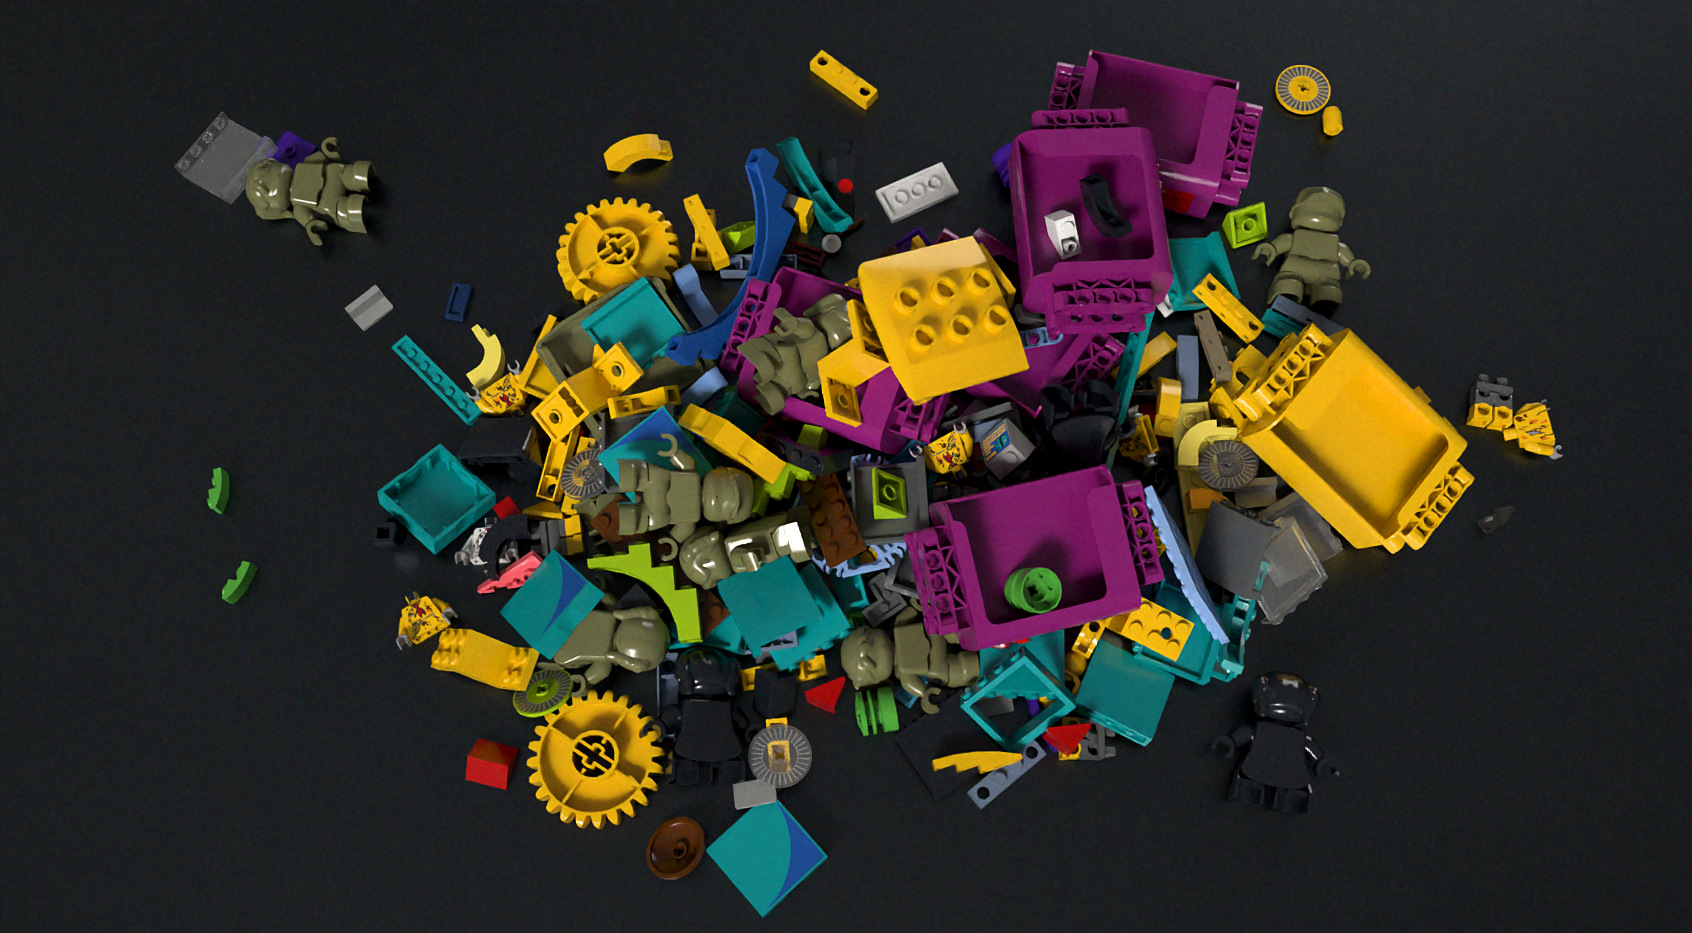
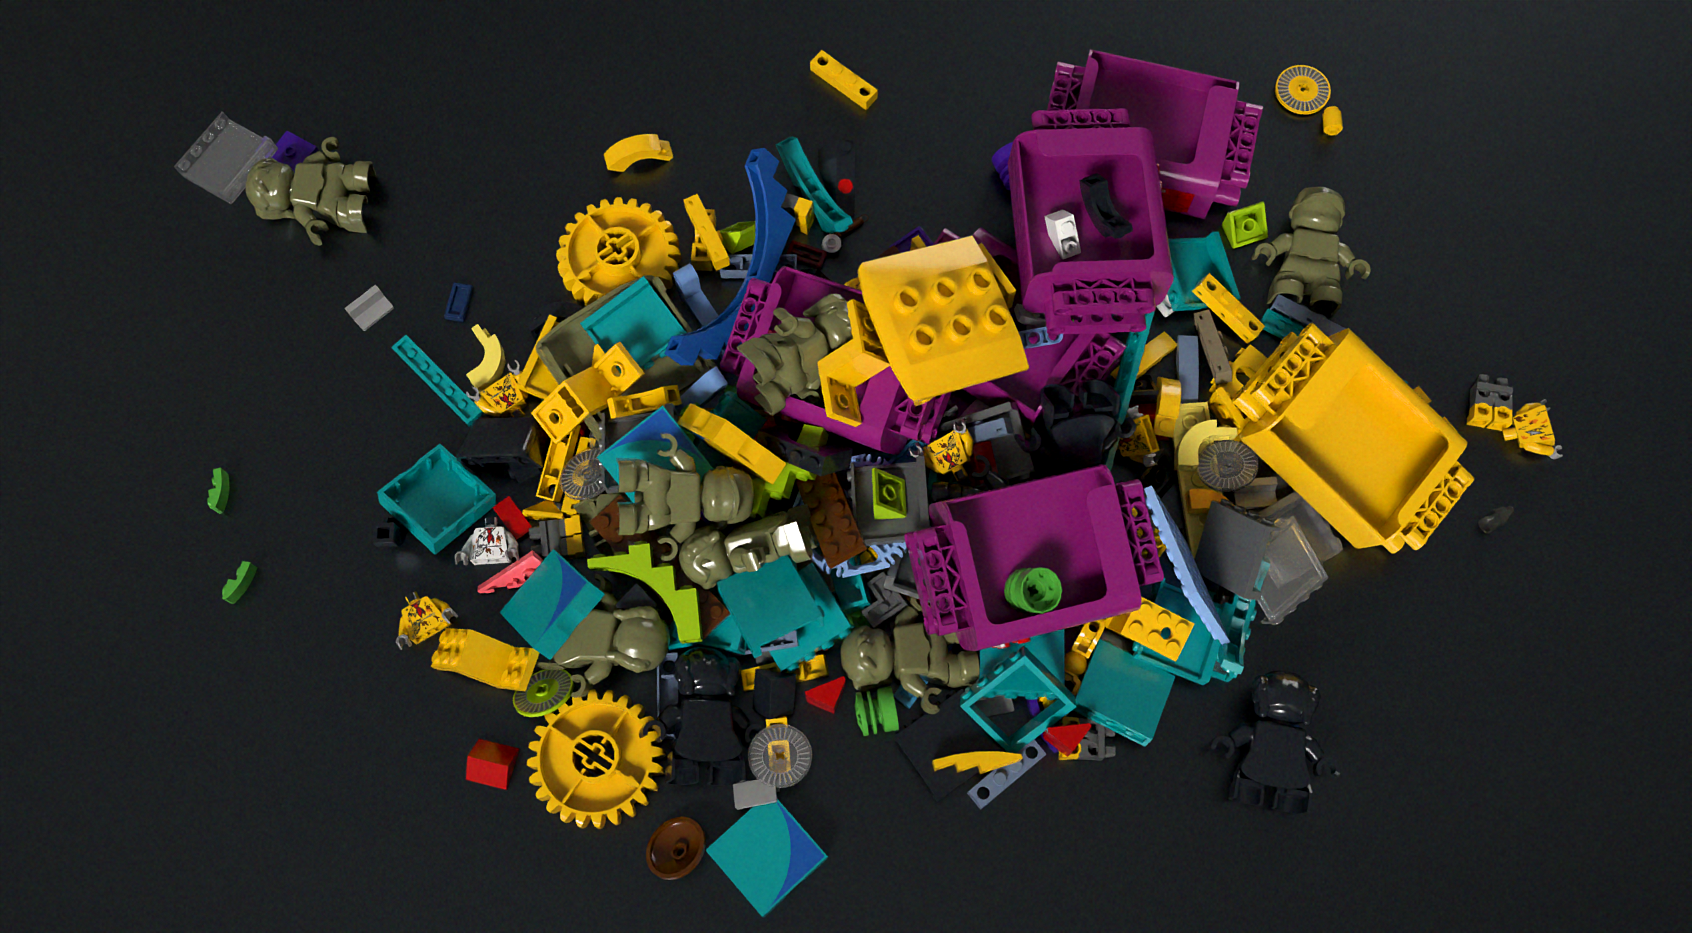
(498, 536): black arch -> none
(916, 192): white tile -> none
(1005, 448): light grey slope -> none

